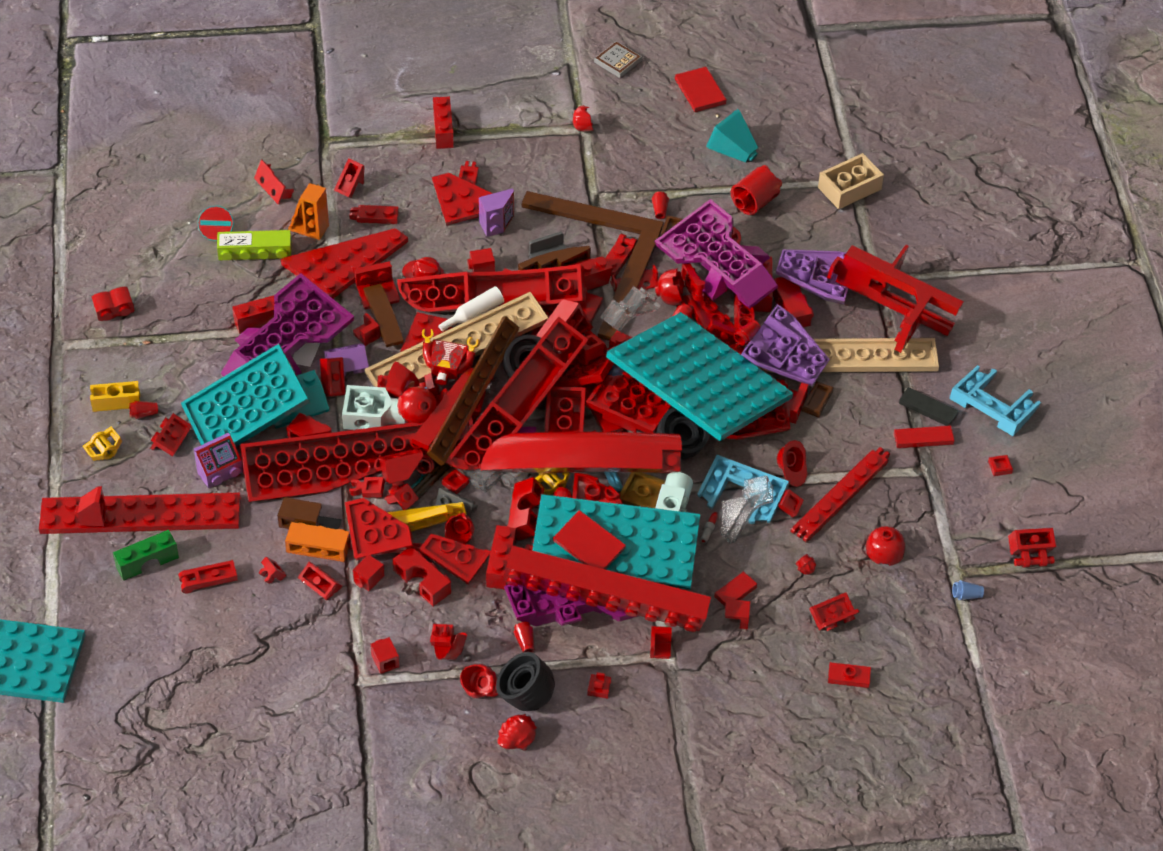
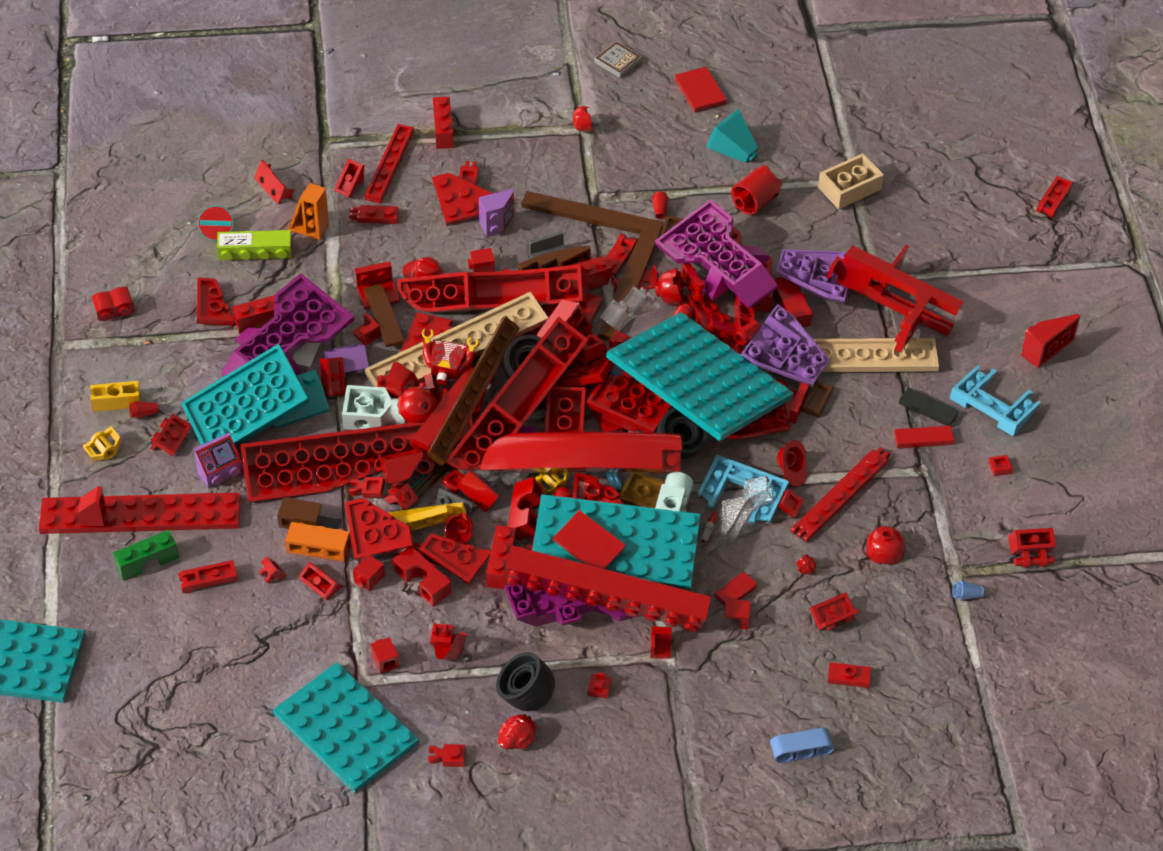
(210, 304): none -> red wing
(306, 426): red slope -> none
(334, 265): red wing -> none
(345, 727): none -> teal plate
(389, 163): none -> red tile
(451, 755): none -> red plate
(475, 307): white piece -> none
(478, 491): none -> red slope
(479, 681): red hair -> none
(524, 636): red cone -> none
(802, 745): none -> medium blue beam
(1049, 338): none -> red slope
(1054, 196): none -> red plate

